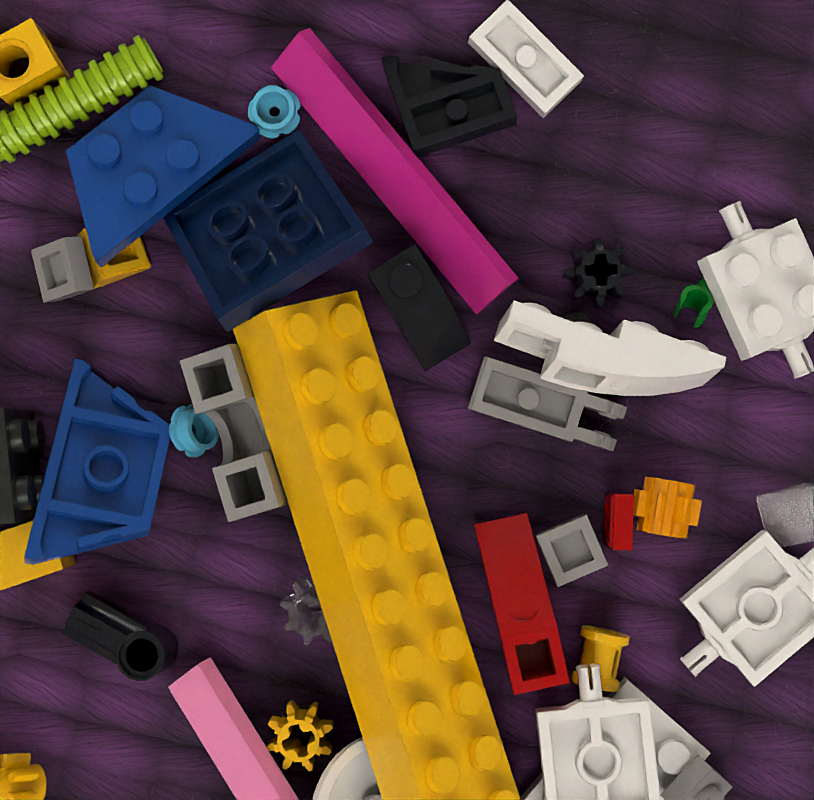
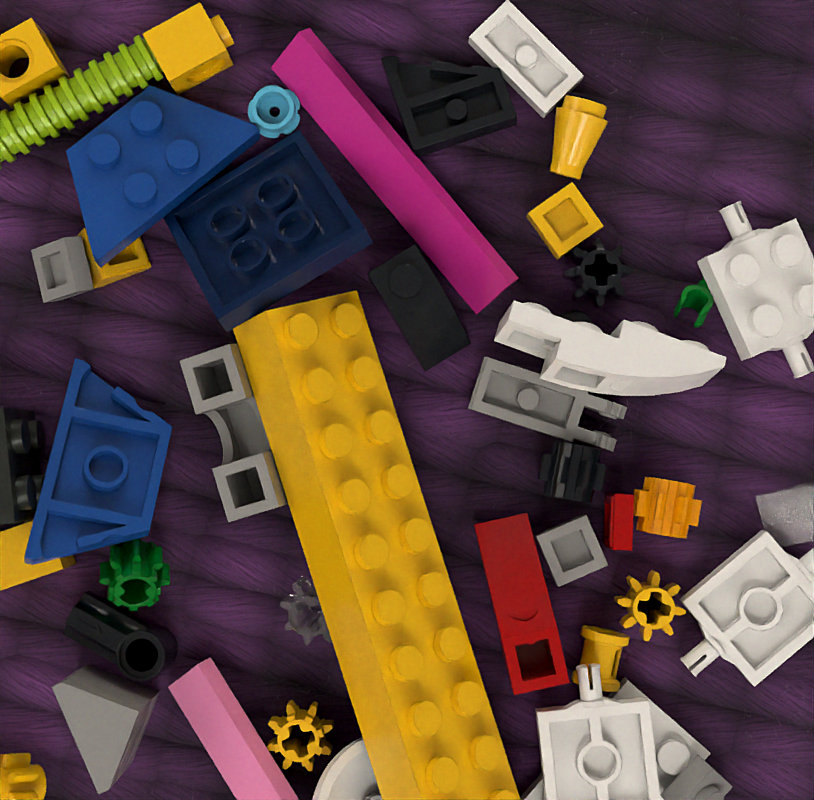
(105, 719): none -> light grey slope
(135, 573): none -> green gear
(190, 47): none -> yellow brick
(192, 431): medium azure plate -> none
(564, 220): none -> yellow plate
(572, 471): none -> black gear
(576, 133): none -> yellow cone
(657, 618): none -> yellow gear

